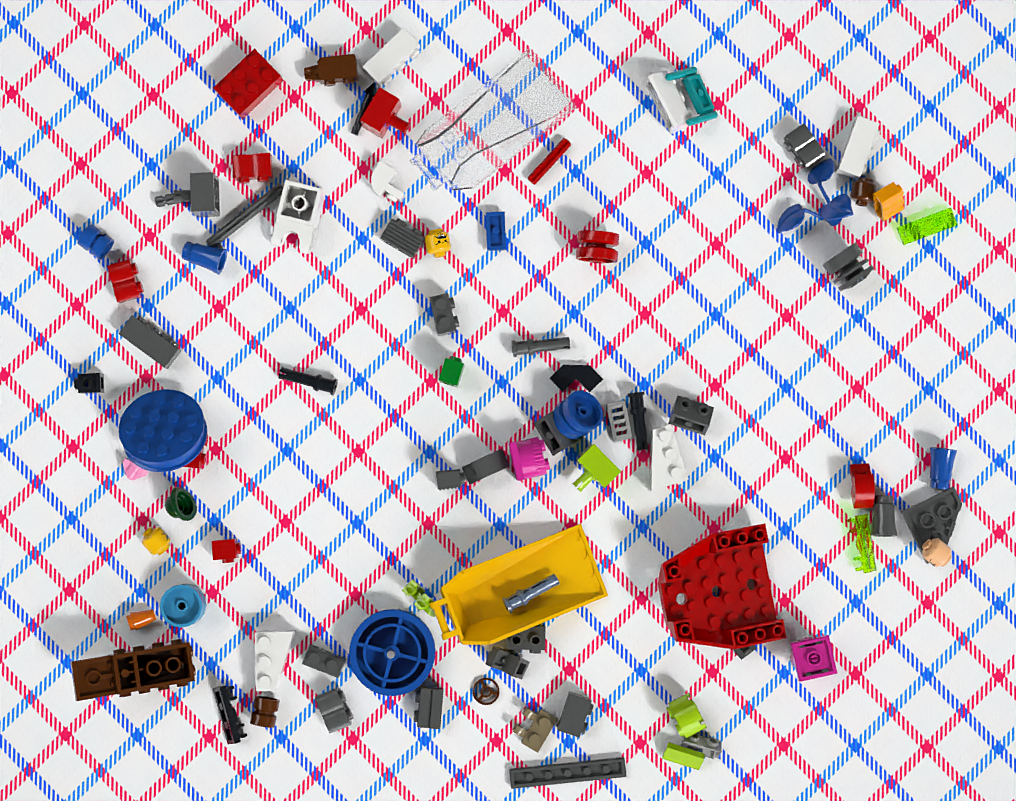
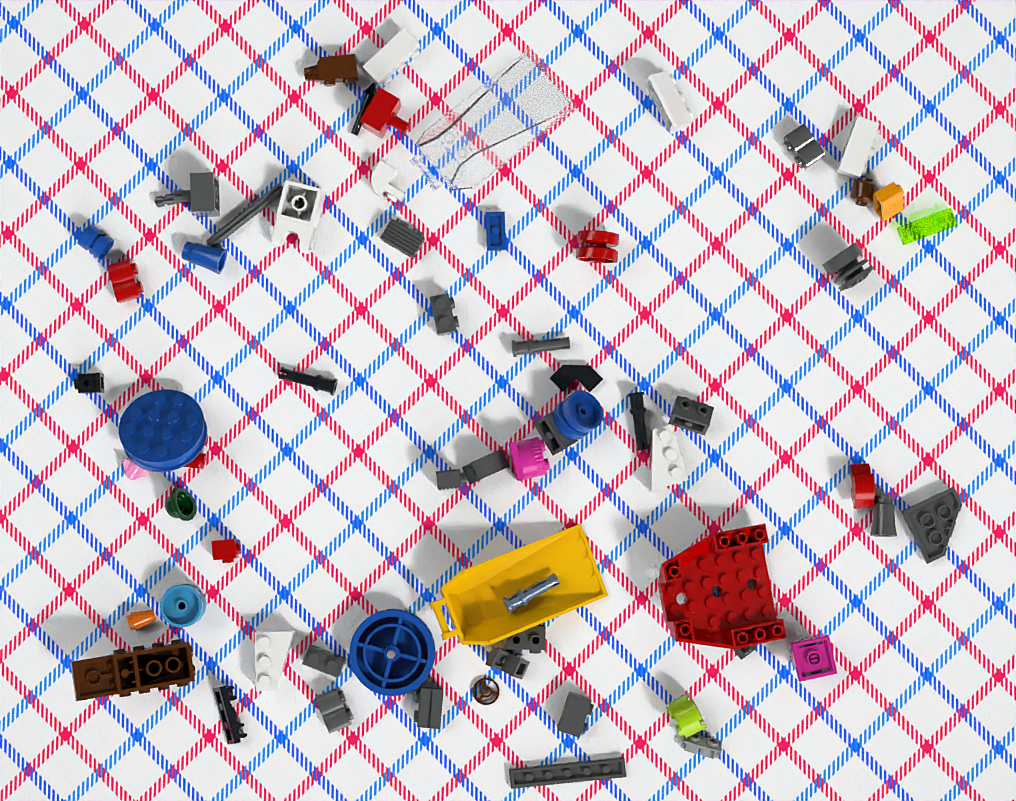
(150, 341): dark grey brick -> none
(155, 540): yellow head -> none
(248, 84): red brick -> none
(251, 167): red brick -> none
(264, 712): reddish brown wheel -> none
(418, 593): lime plate -> none
(437, 243): yellow head -> none
(452, 371): green brick -> none
(538, 730): dark tan plate -> none
(549, 161): red axle -> none
(596, 468): lime brick -> none
(612, 423): light grey slope -> none
(683, 756): lime tile -> none
(697, 94): teal plate -> none
(832, 212): blue plant -> none
(863, 543): clear neon green plate -> none
(936, 552): light nougat head -> none
(941, 467): blue plant -> none

